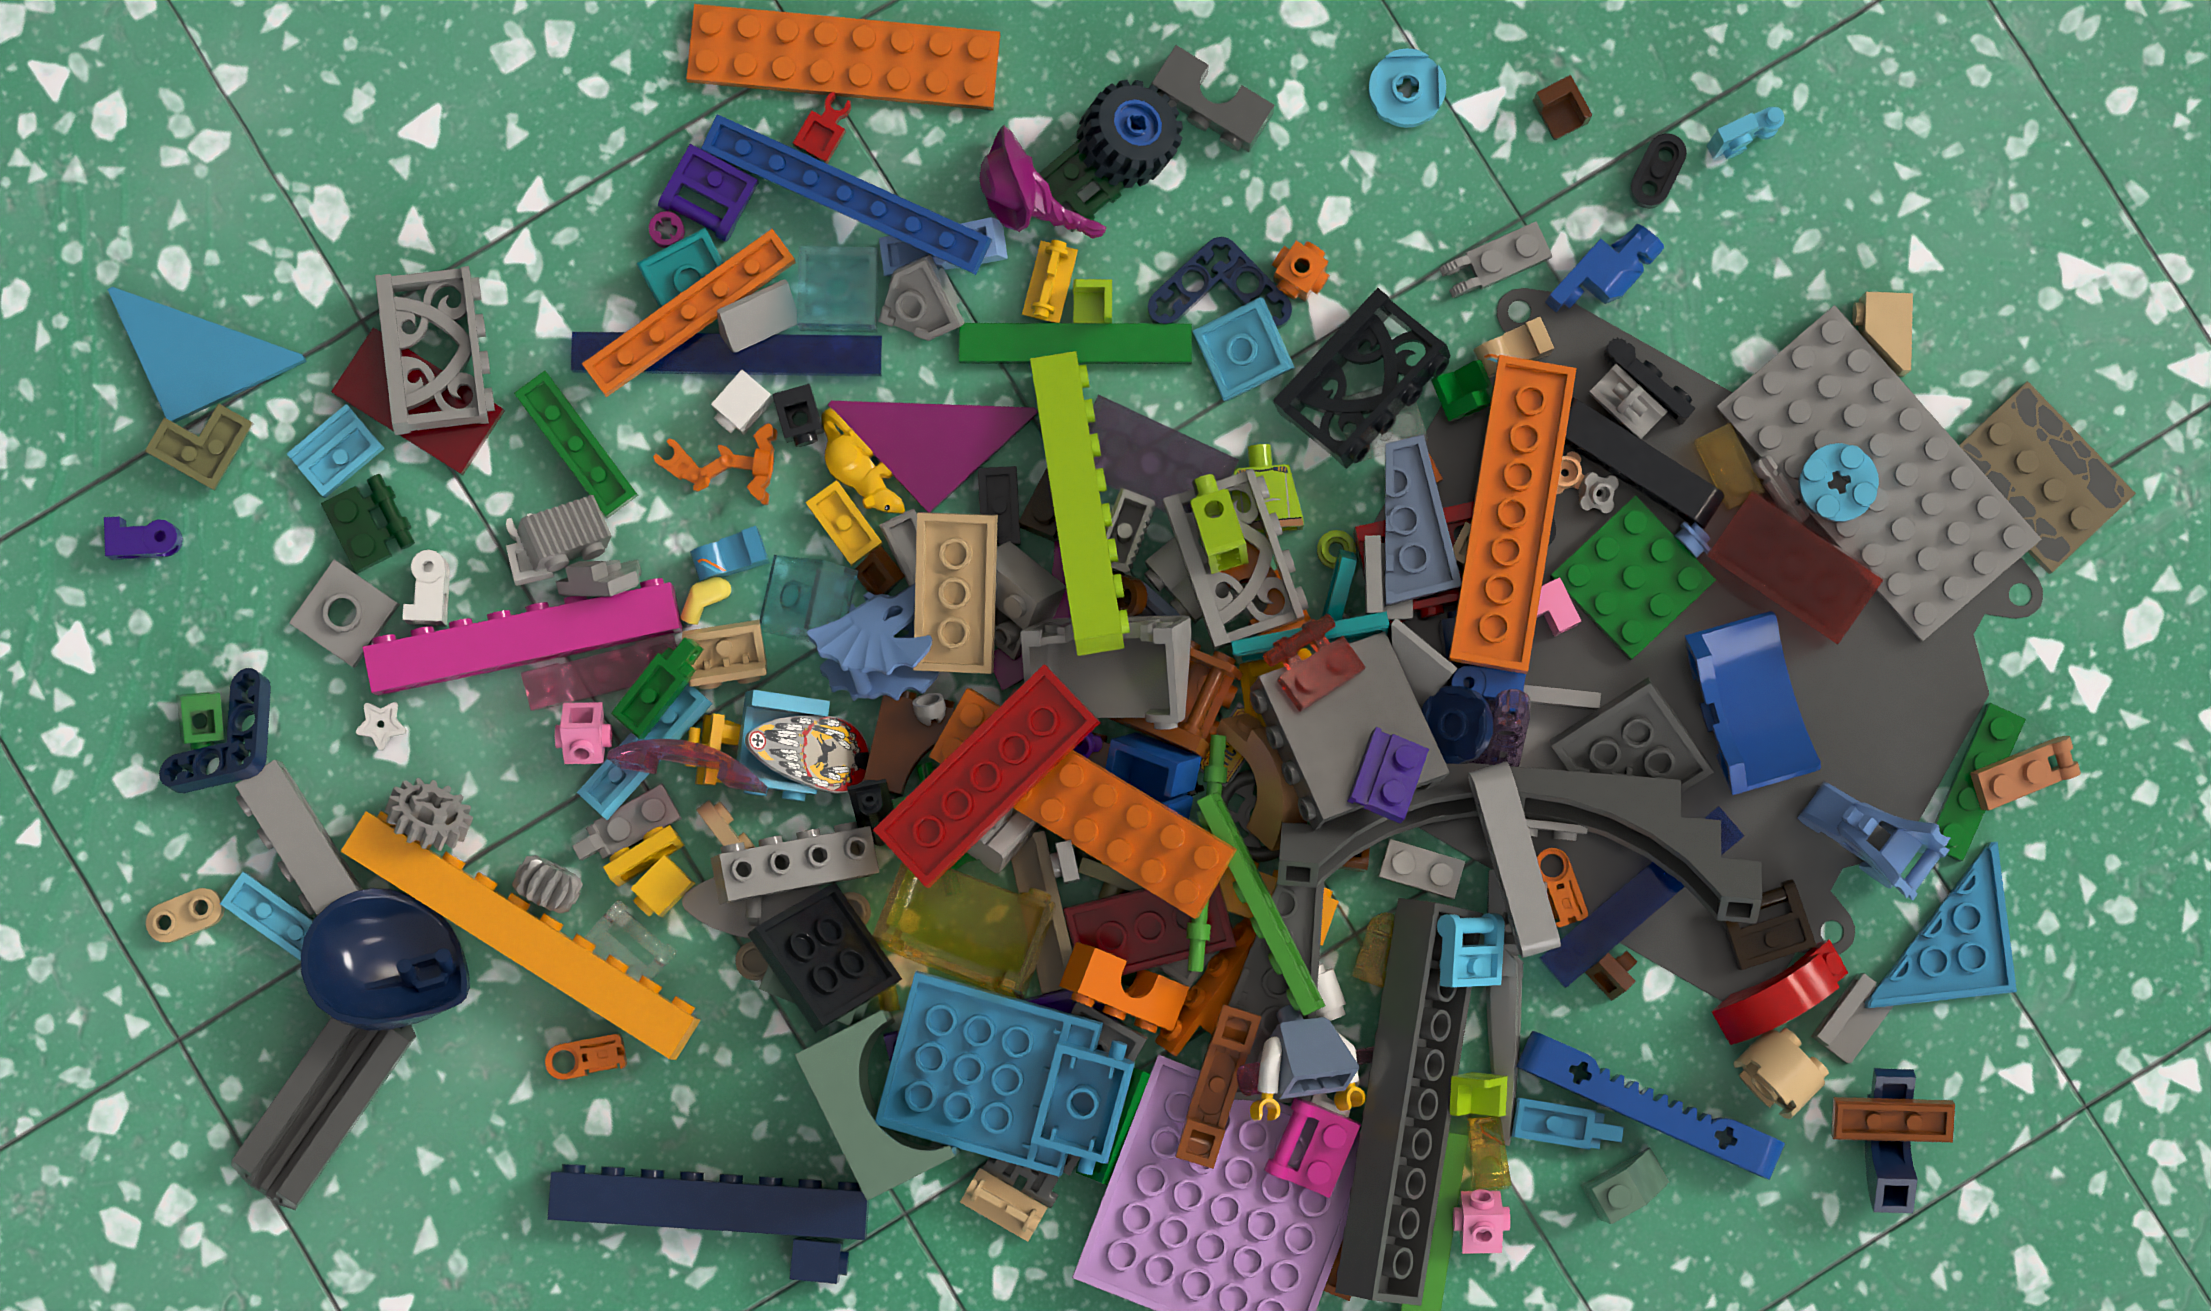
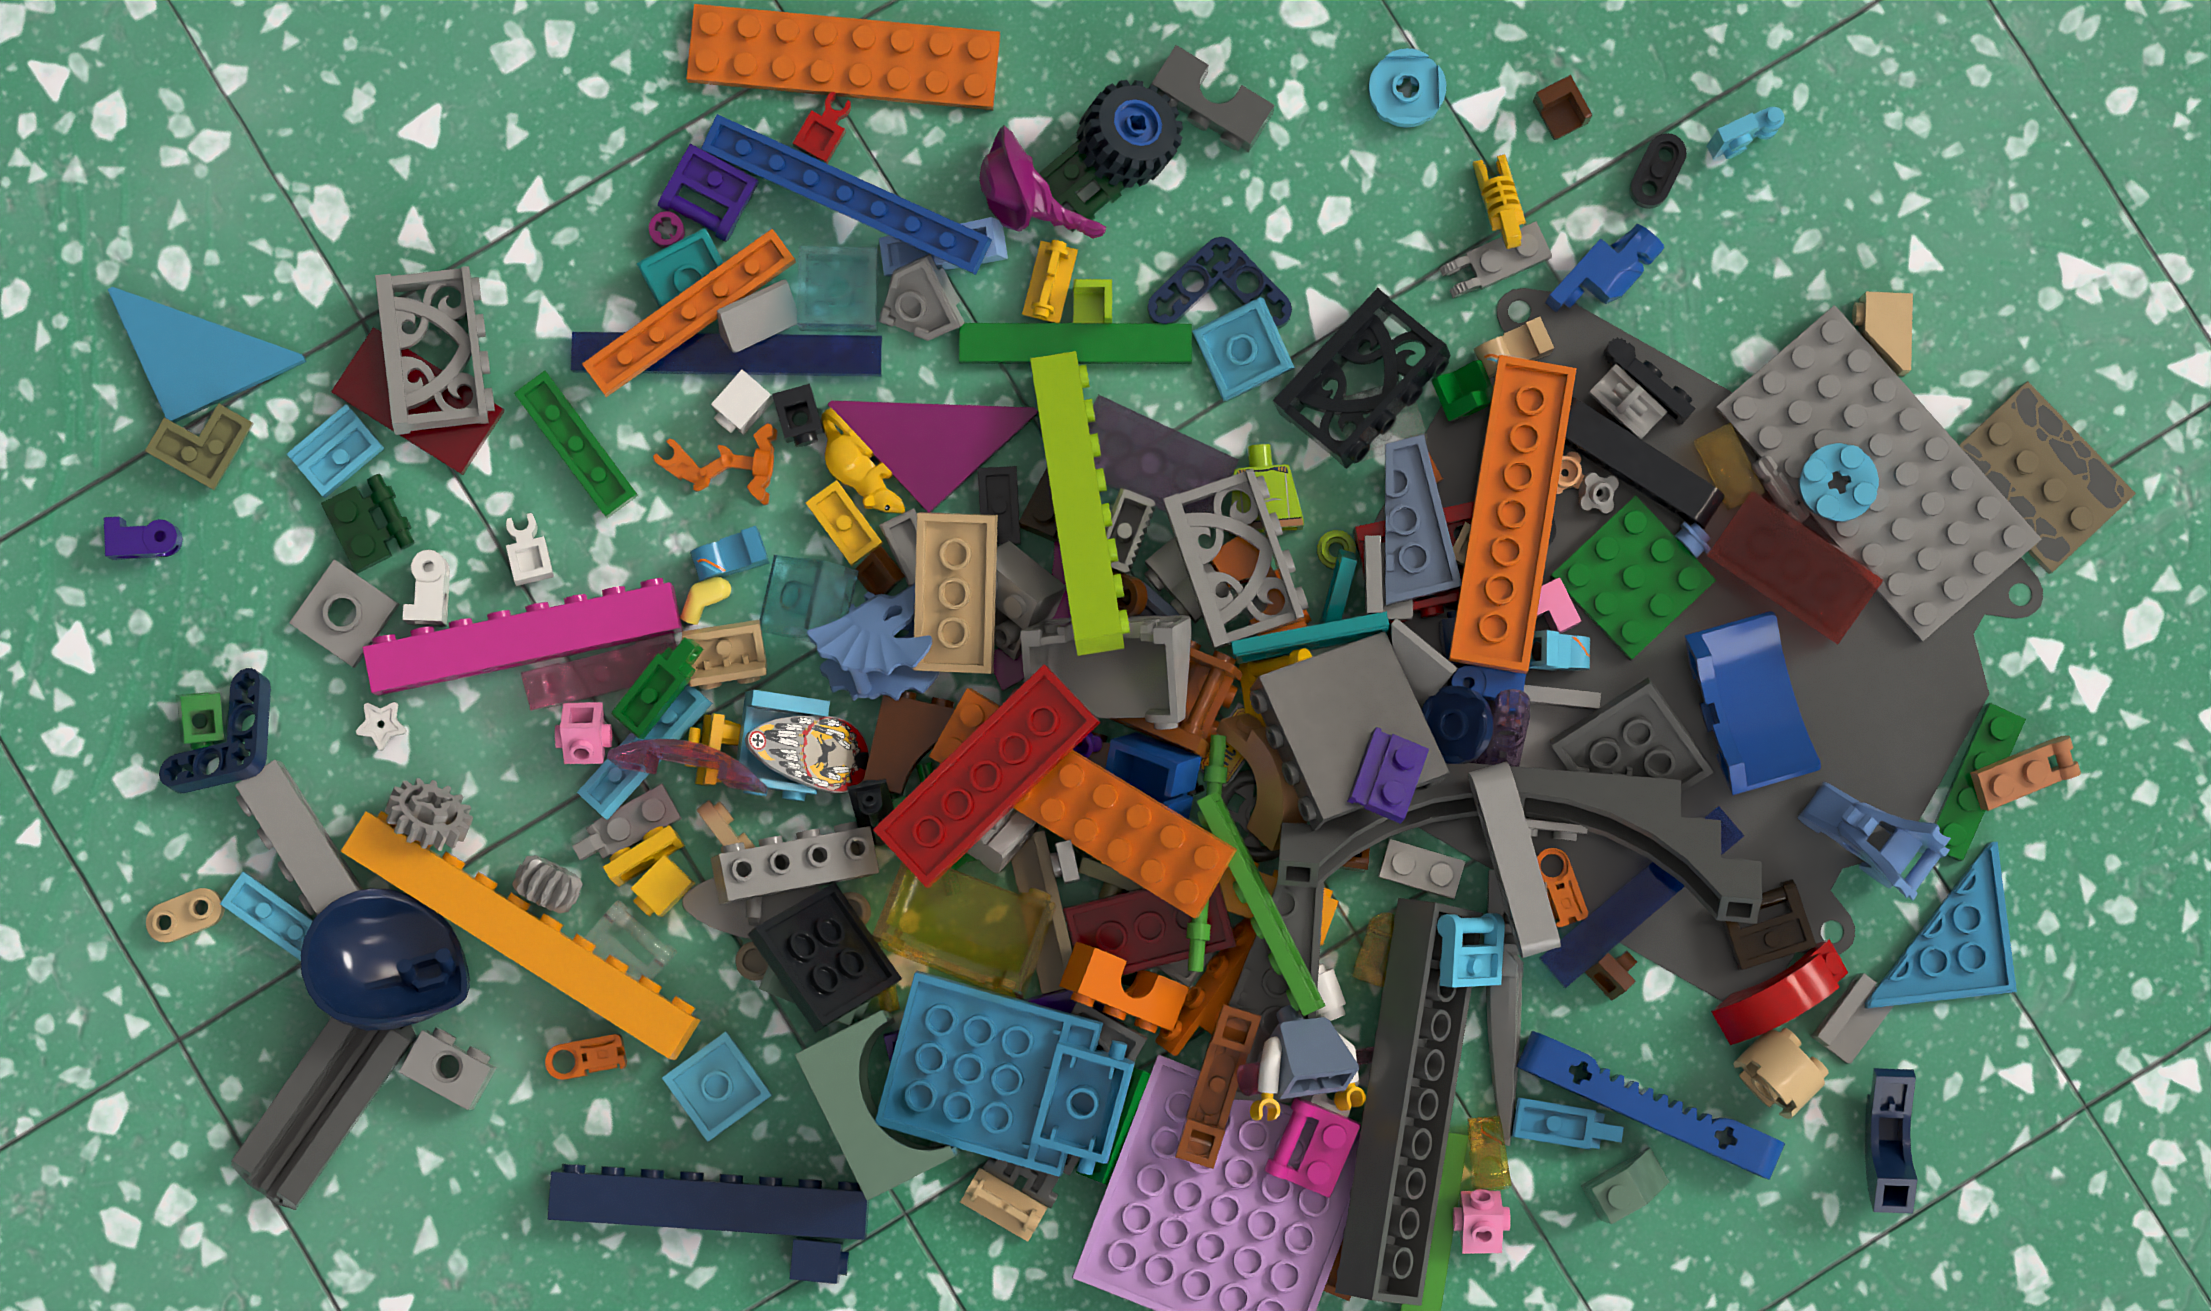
(424, 1067): none -> light grey brick
(564, 534): light grey brick -> none
(599, 578): light grey plate -> none
(717, 1086): none -> medium azure plate
(929, 707): light grey hinge -> none
(1222, 535): lime torso -> none
(1300, 284): orange brick -> none
(1321, 672): clear red plate -> none
(1478, 1094): lime panel -> none
(1501, 201): none -> yellow hinge
(1561, 652): none -> medium azure leg
(1893, 1119): dark orange tile -> none

